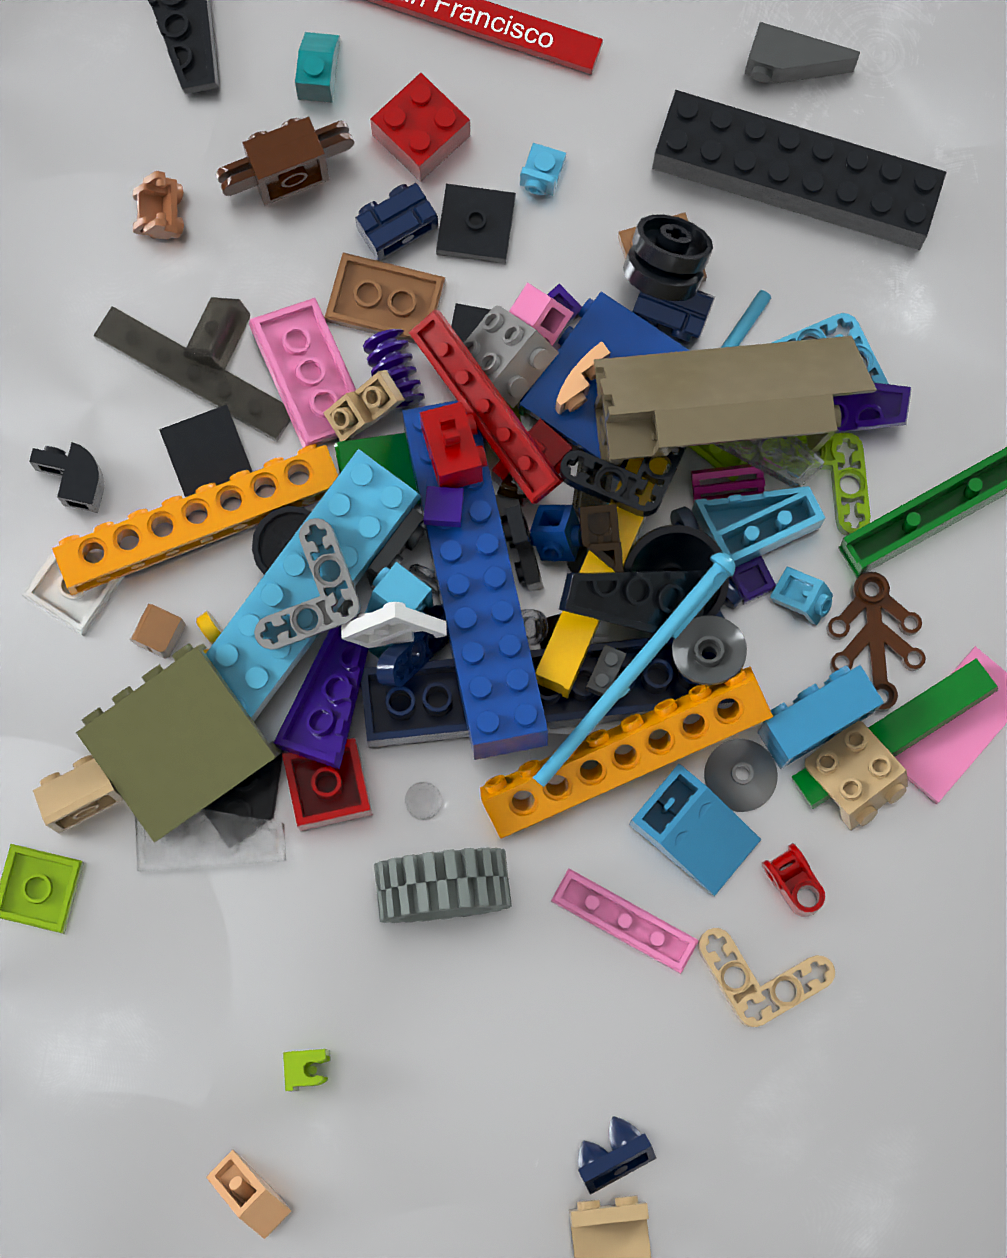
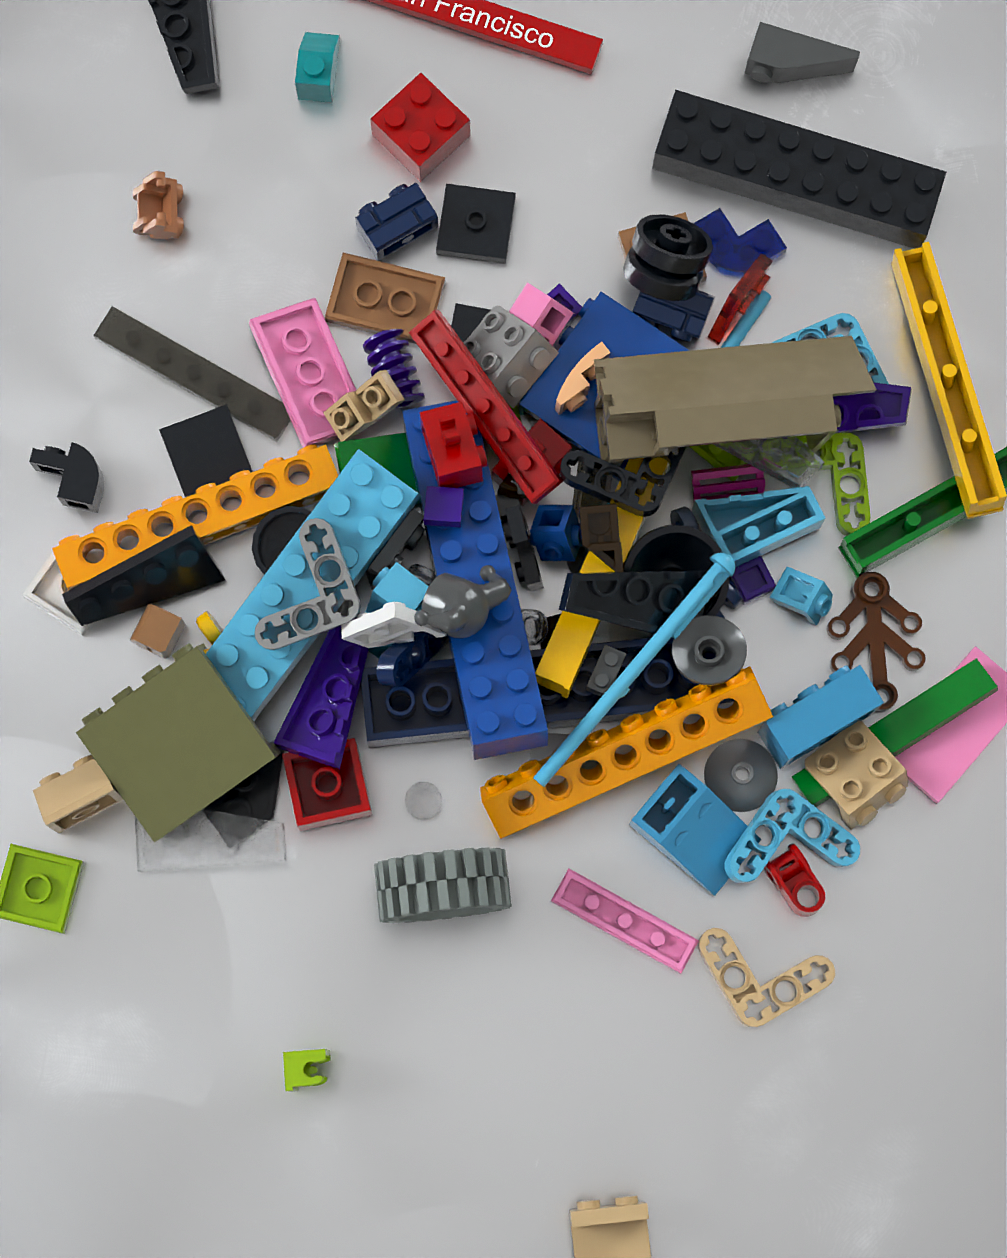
(153, 575): none -> black wing
(218, 332): clear smoke slope -> none
(248, 1194): light nougat slope -> none
(285, 159): reddish brown brick -> none
(461, 605): none -> dark grey piece
(542, 170): medium azure bracket -> none
(629, 1153): dark blue tile -> none
(740, 252): none -> clear blue plate
(741, 297): none -> clear red wing
(792, 823): none -> medium azure beam
(949, 381): none -> yellow tile

